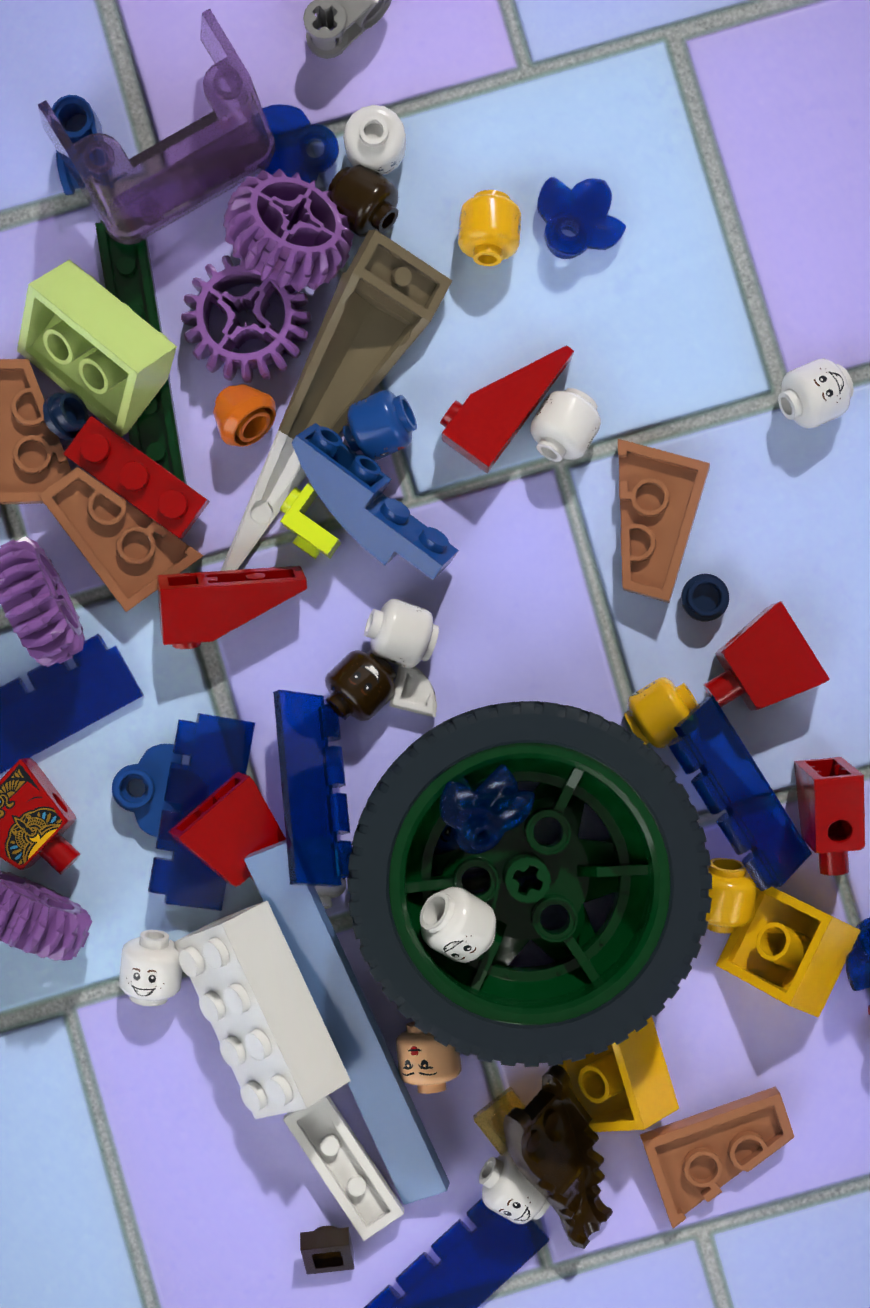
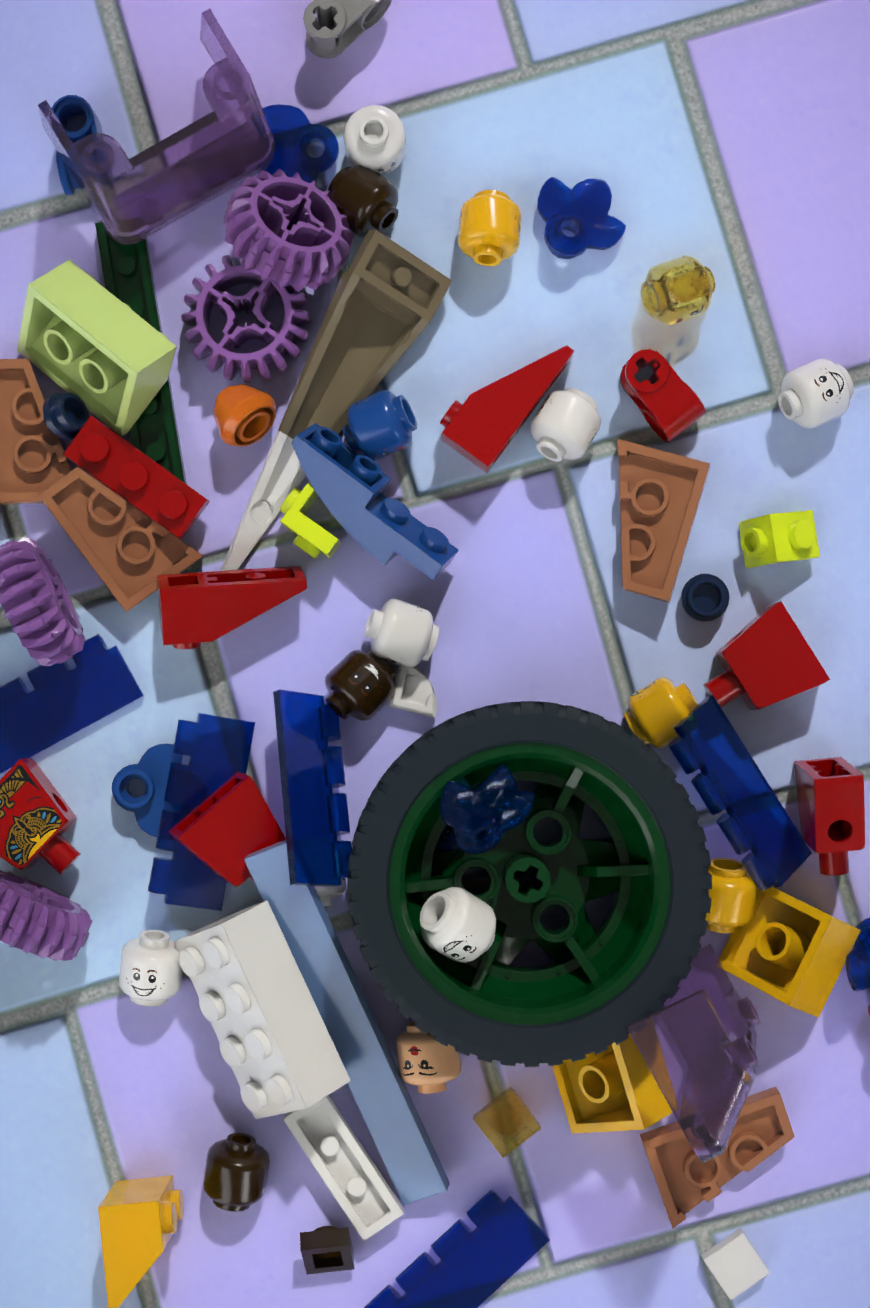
(135, 1229): none -> yellow slope
(236, 1172): none -> dark brown head
(509, 1192): white head -> none
(556, 1155): dark brown animal -> none
(667, 402): none -> red piece
(677, 290): none -> clear yellow head
(702, 1053): none -> clear purple windscreen
(735, 1264): none -> white tile
(779, 538): none -> neon yellow bracket

